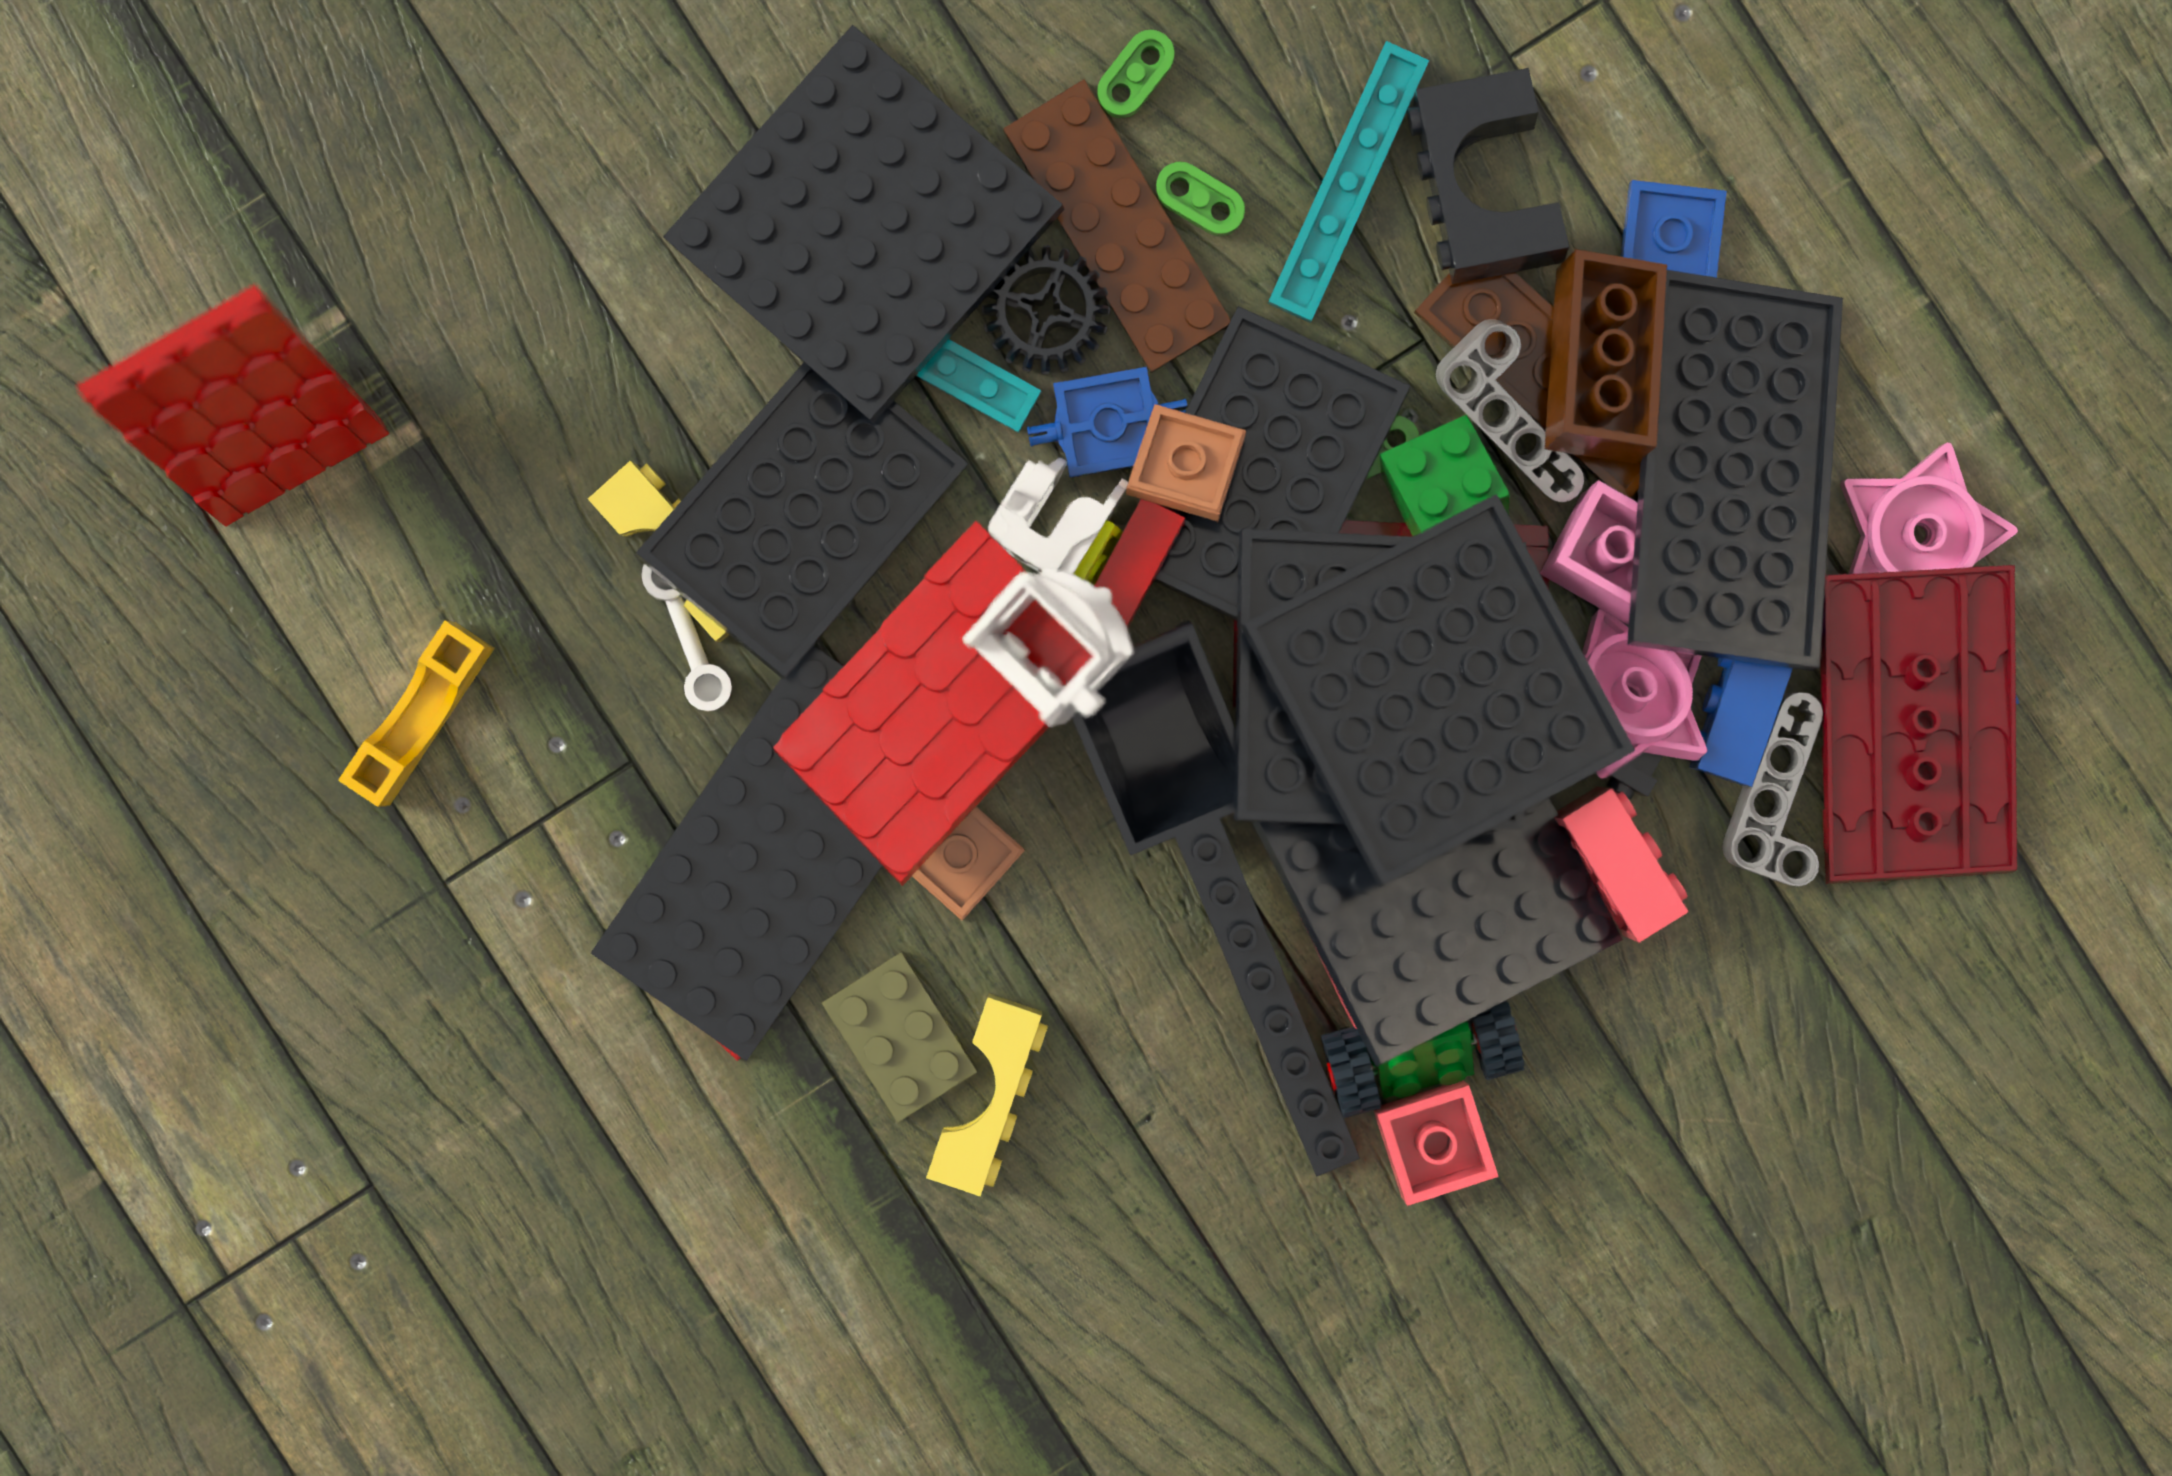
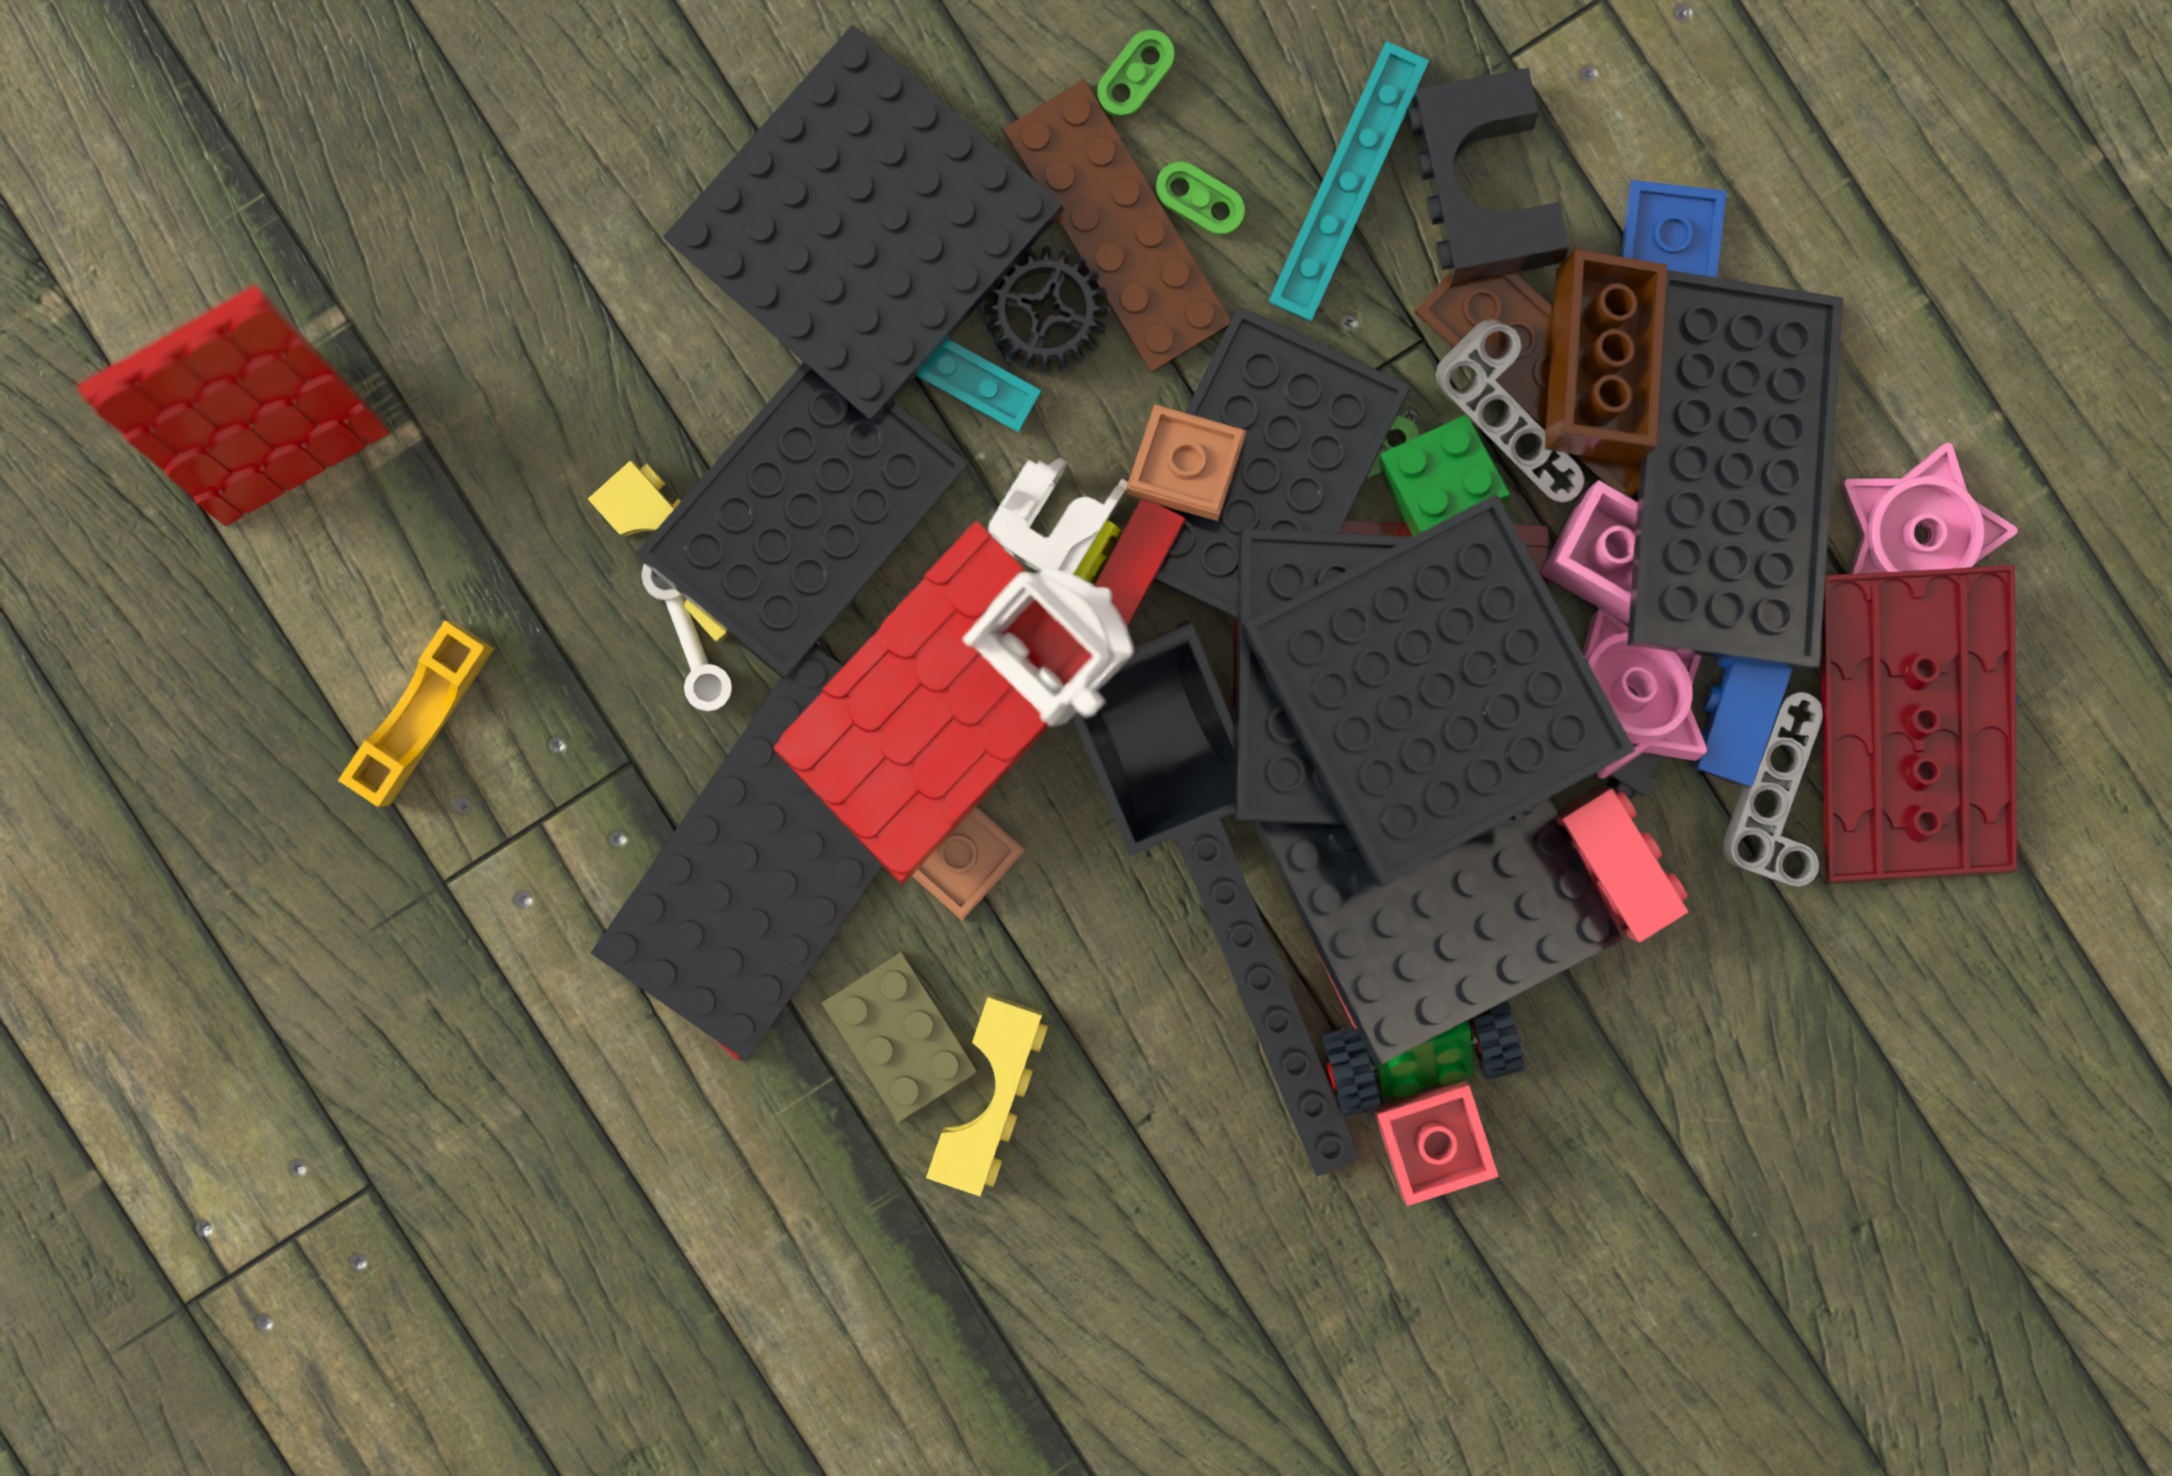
(1101, 420): blue plate -> none

